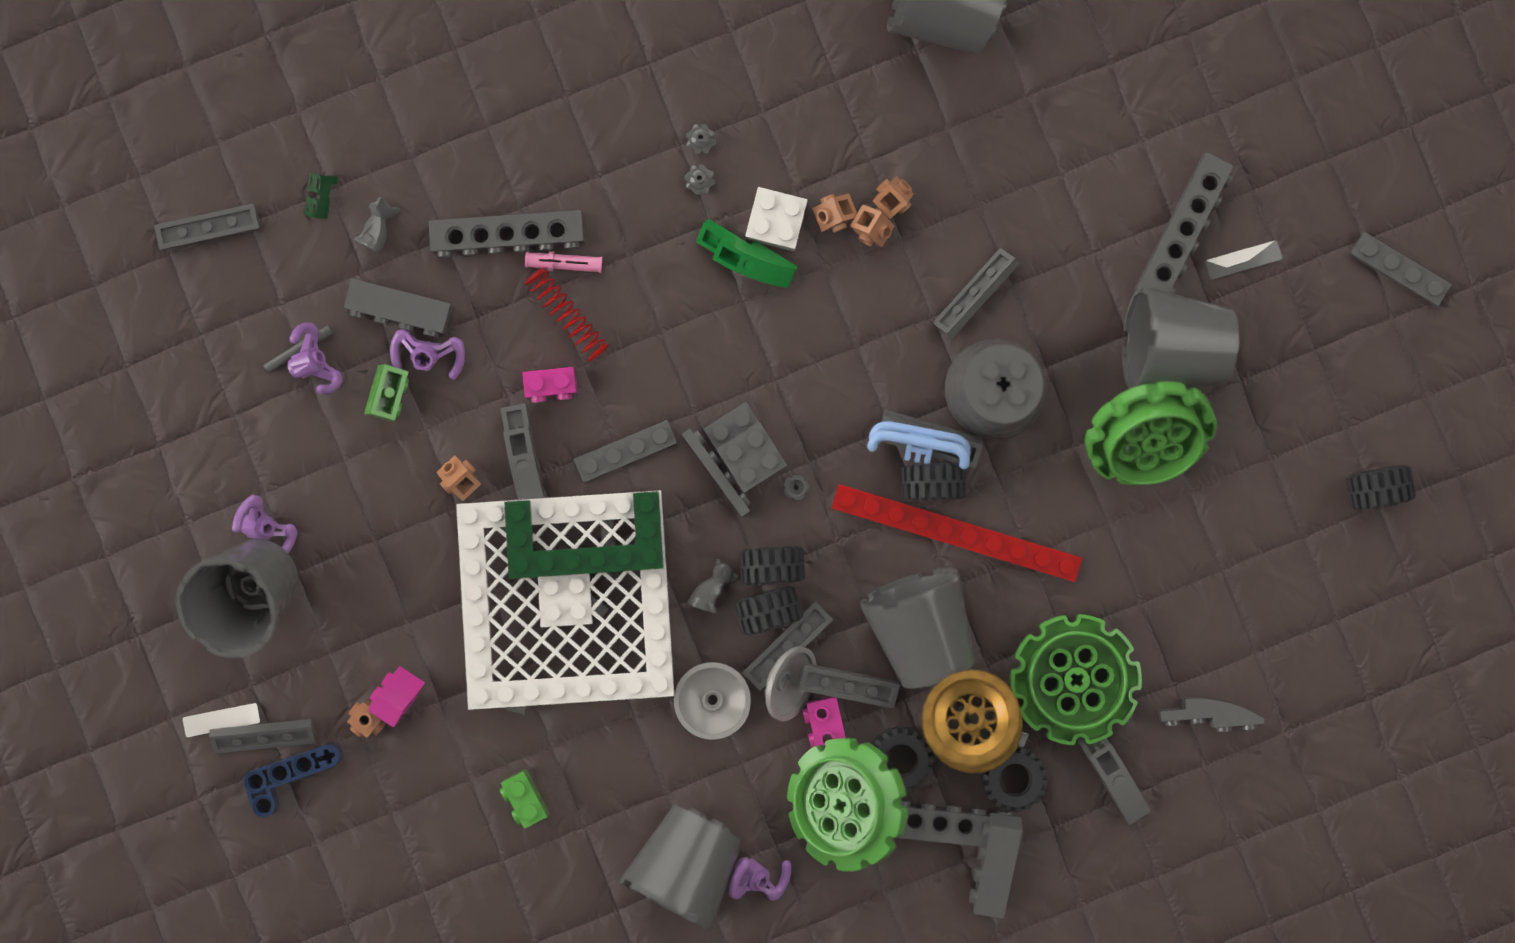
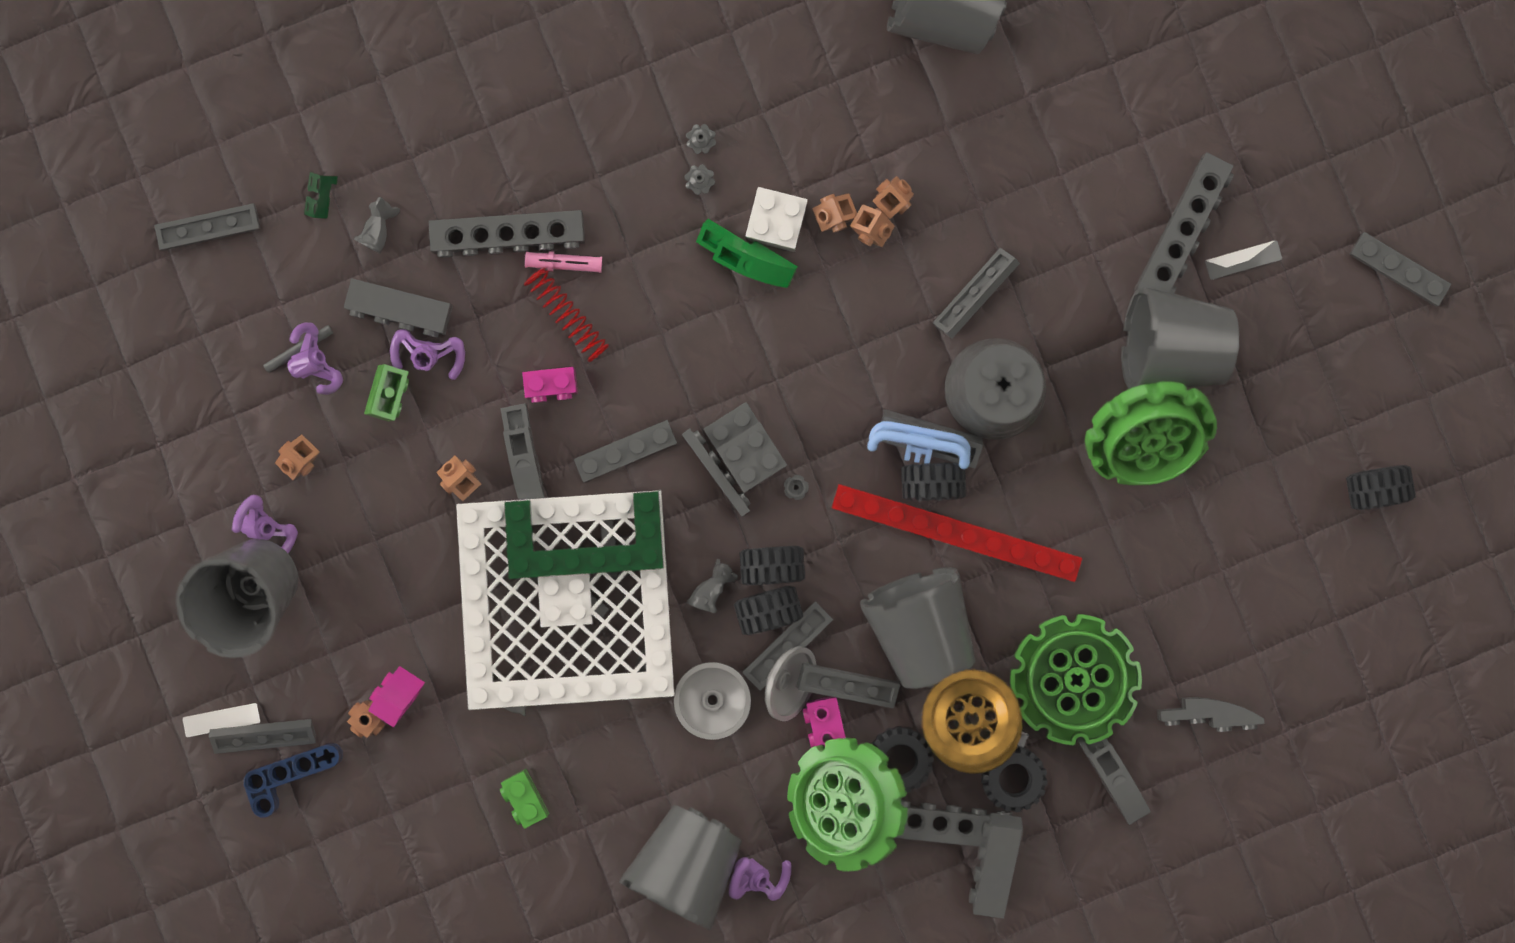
(297, 457): none -> nougat brick

